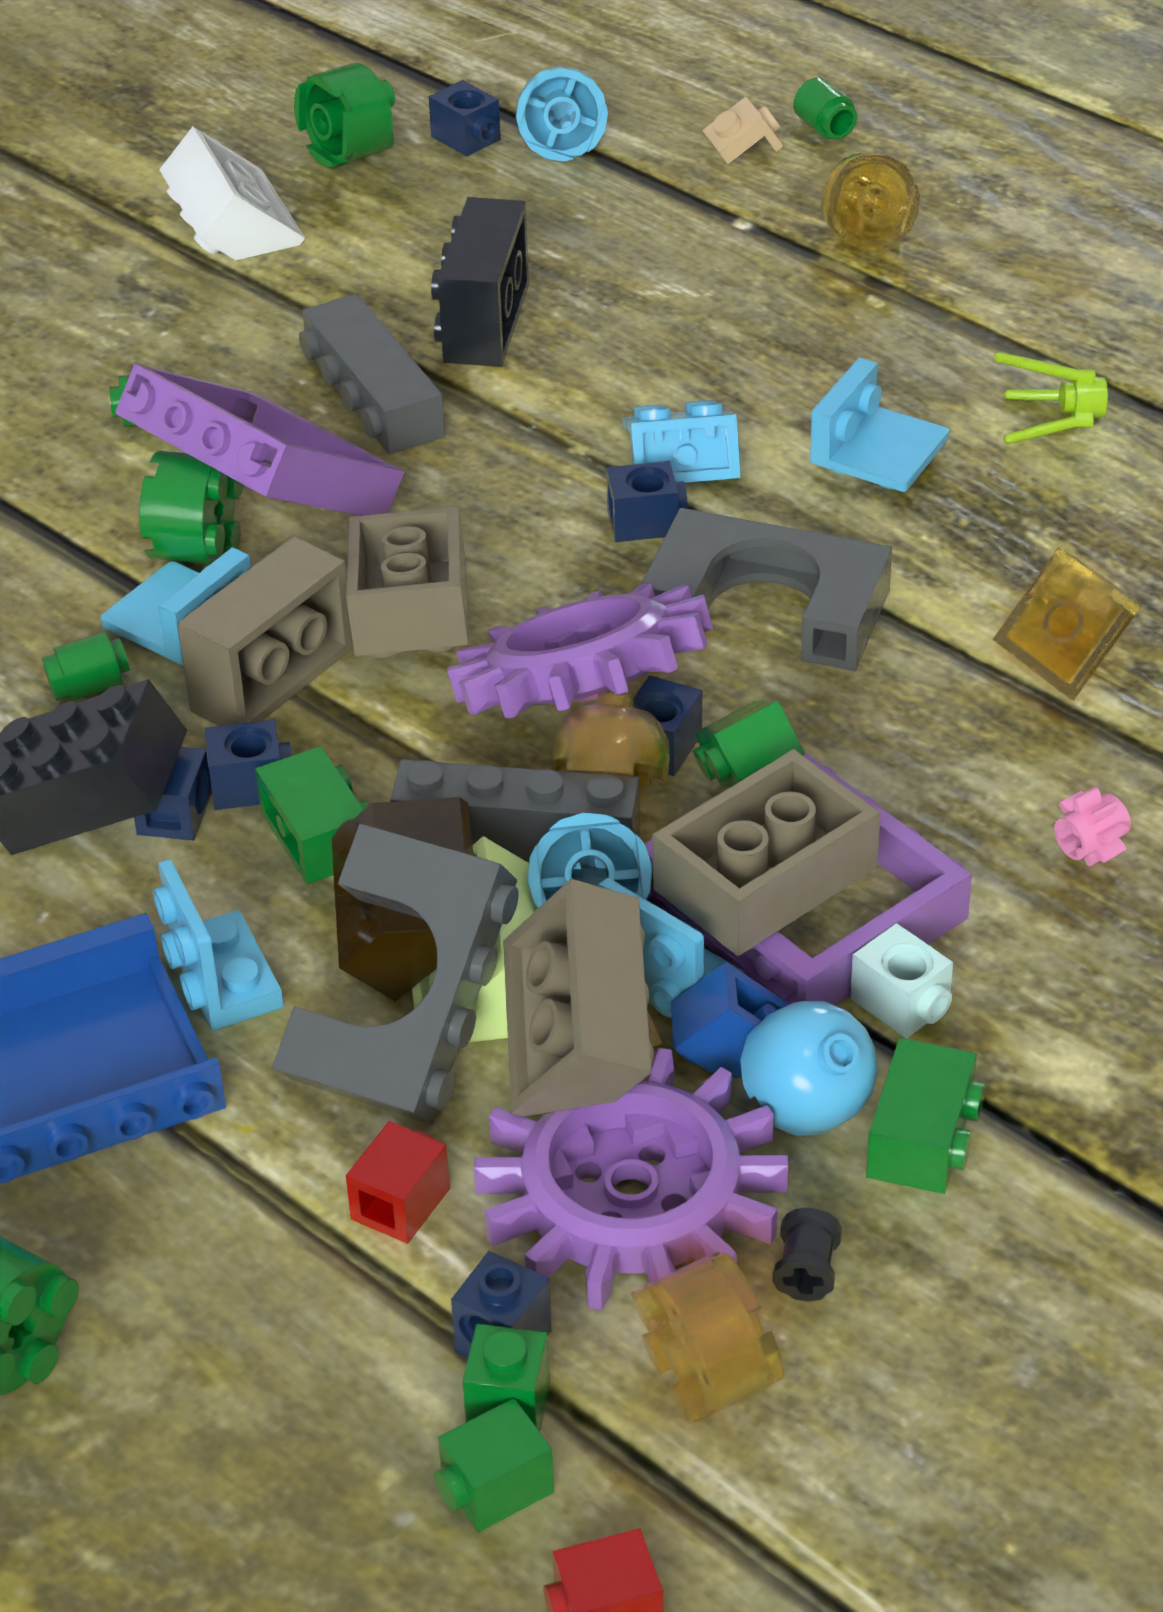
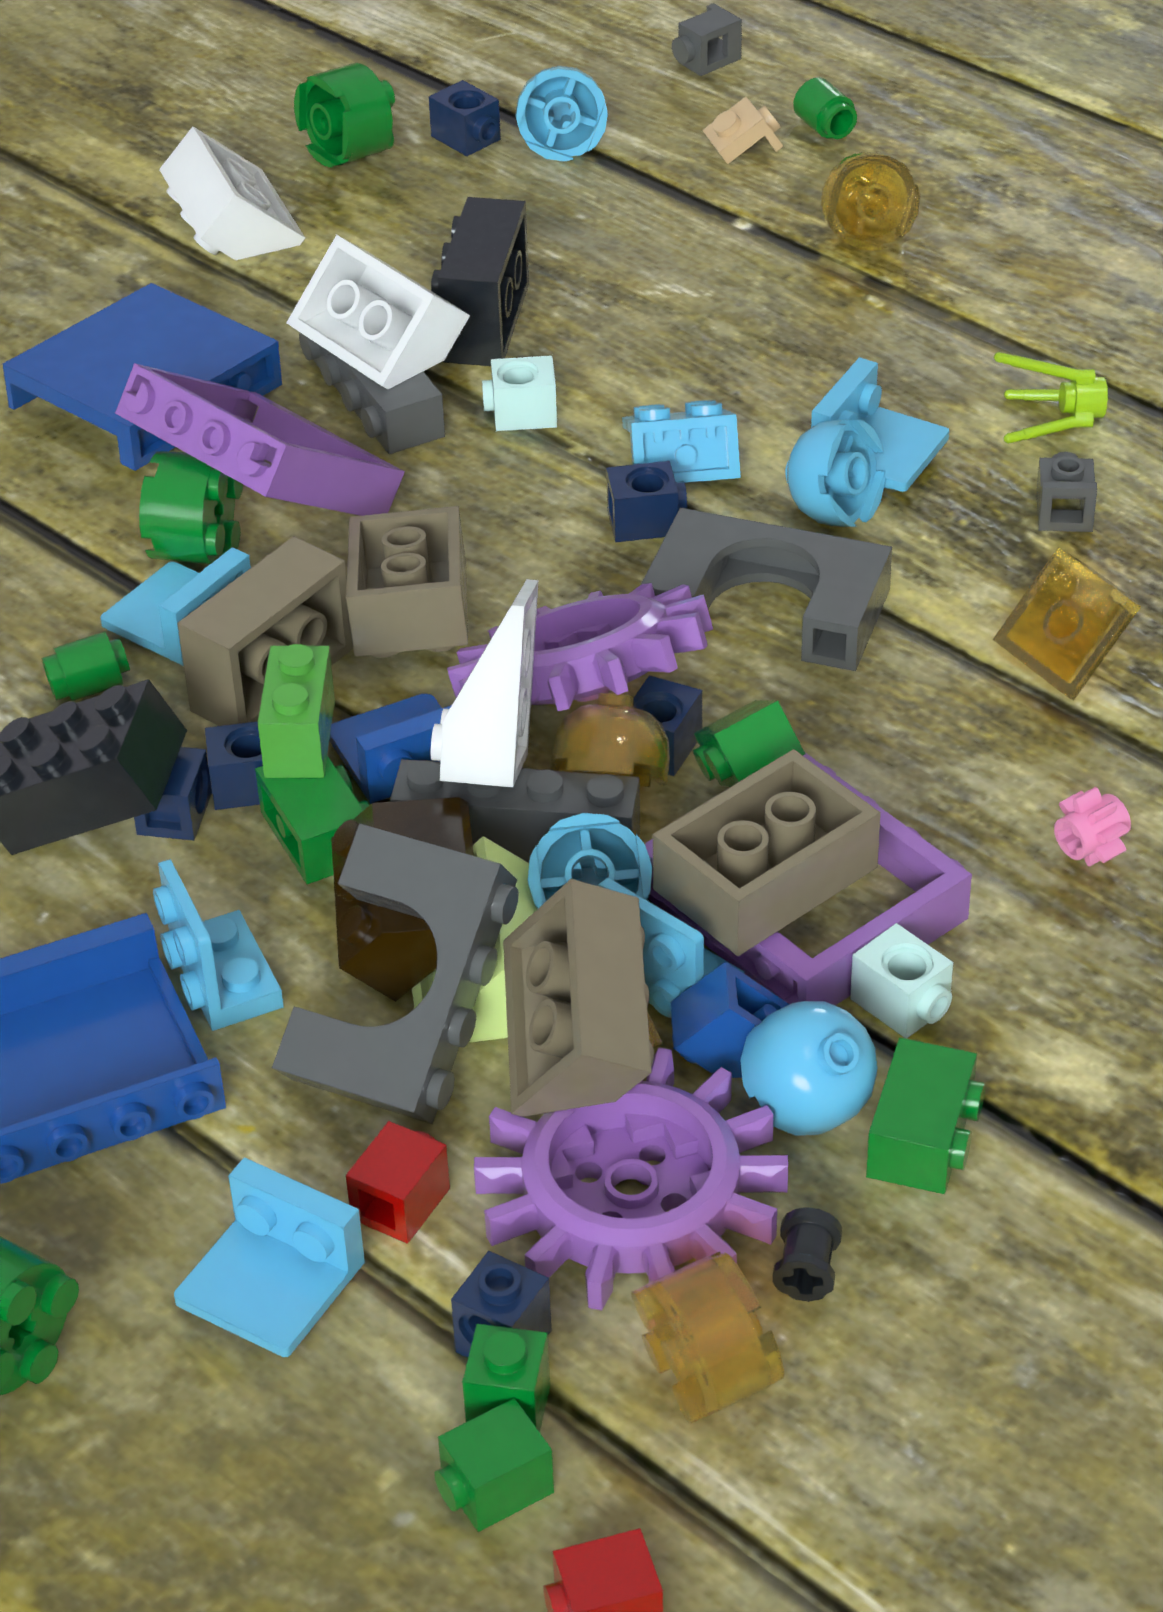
(92, 360): none -> blue panel
(276, 1260): none -> medium azure bracket
(296, 711): none -> bright green brick
(375, 316): none -> white slope
(379, 739): none -> blue bracket
(488, 724): none -> white slope
(521, 393): none -> light aqua brick
(699, 41): none -> dark grey brick
(836, 472): none -> medium azure cylinder
(1066, 478): none -> dark grey brick

